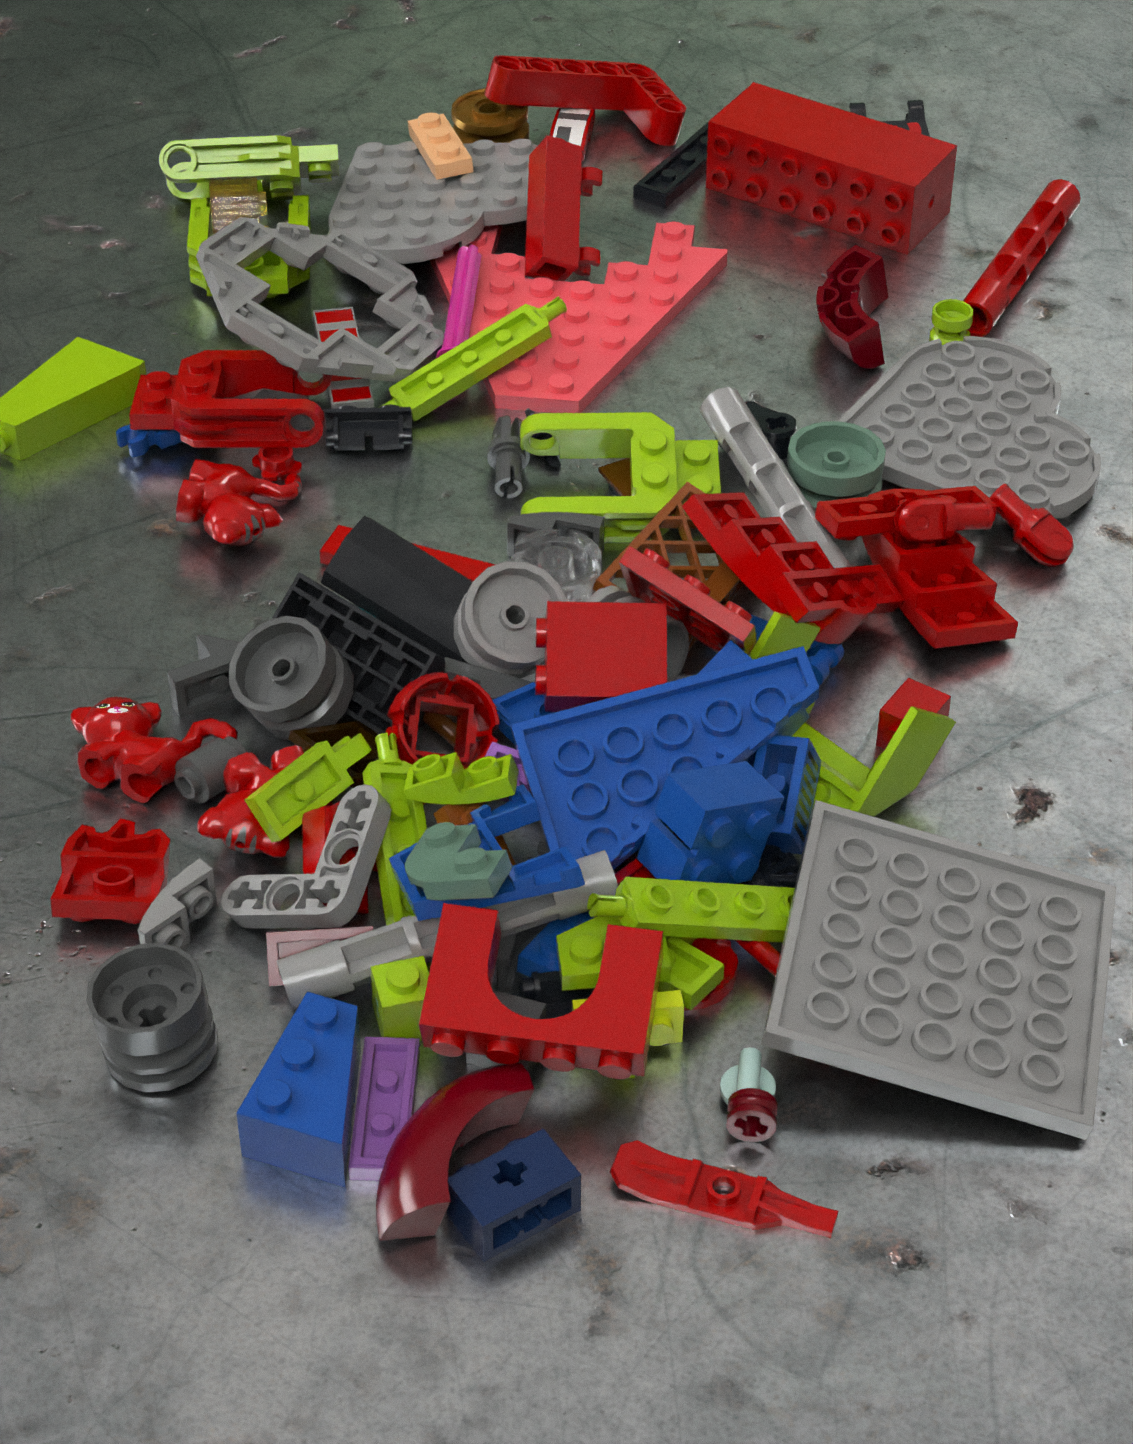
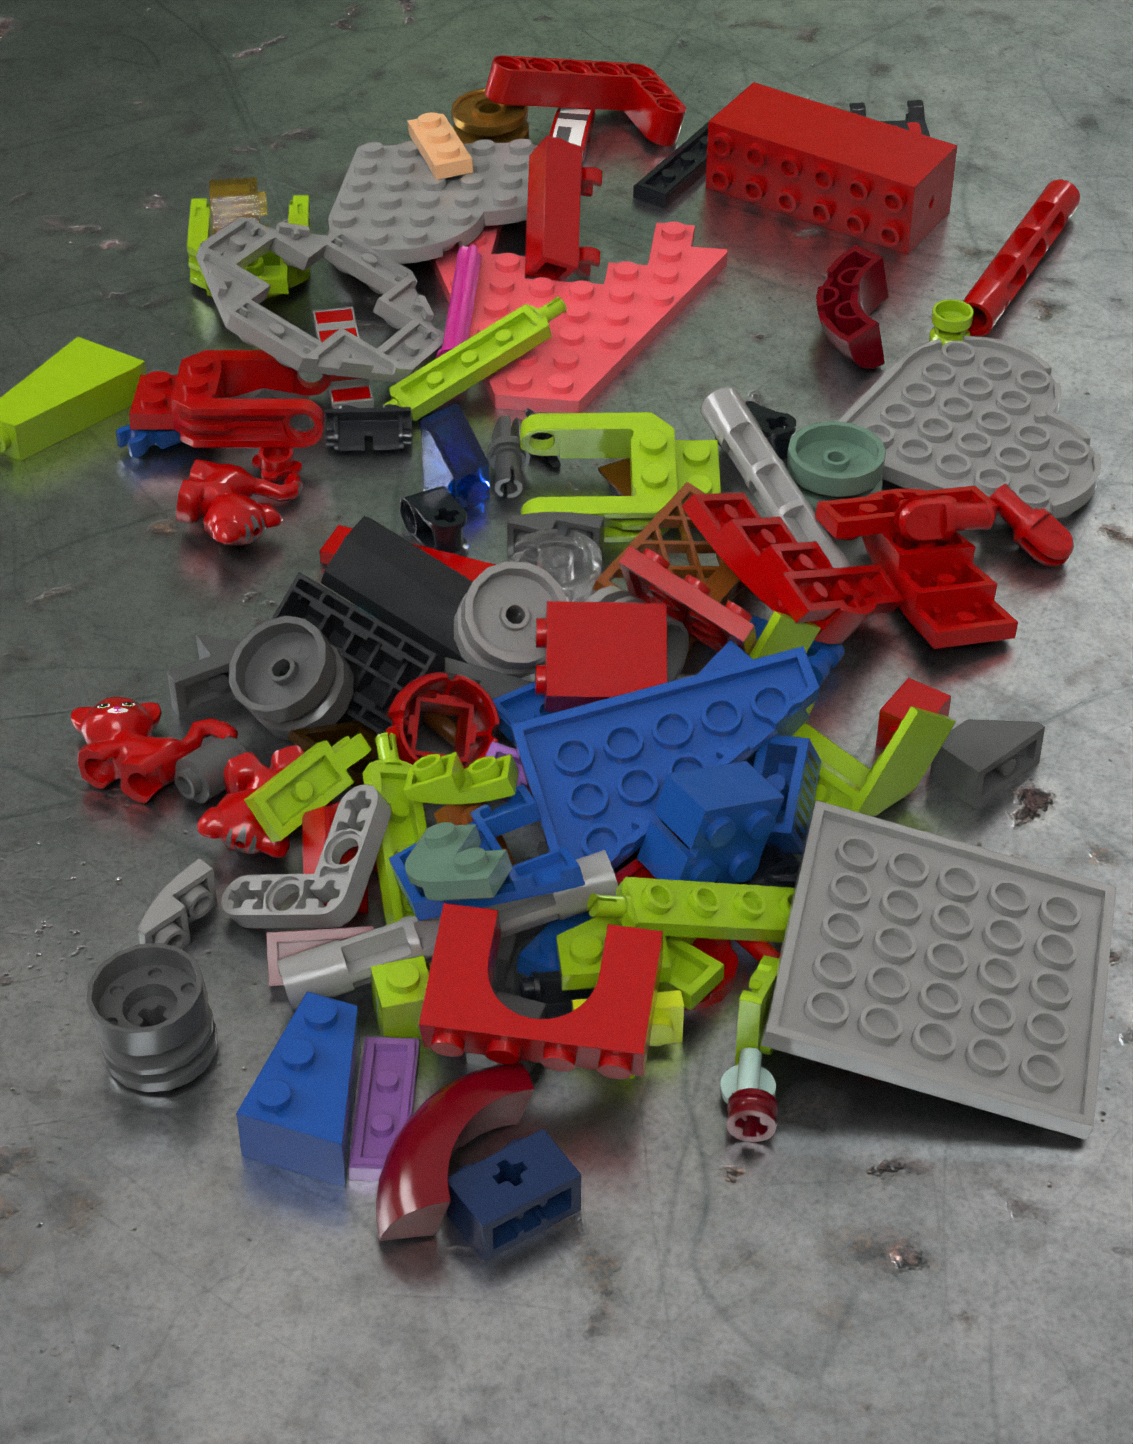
(111, 873): red plate -> none
(268, 158): lime plate -> none
(435, 520): none -> black piece
(454, 457): none -> clear blue slope
(691, 1185): red piece -> none
(755, 1006): none -> lime wing
(986, 757): none -> dark grey slope

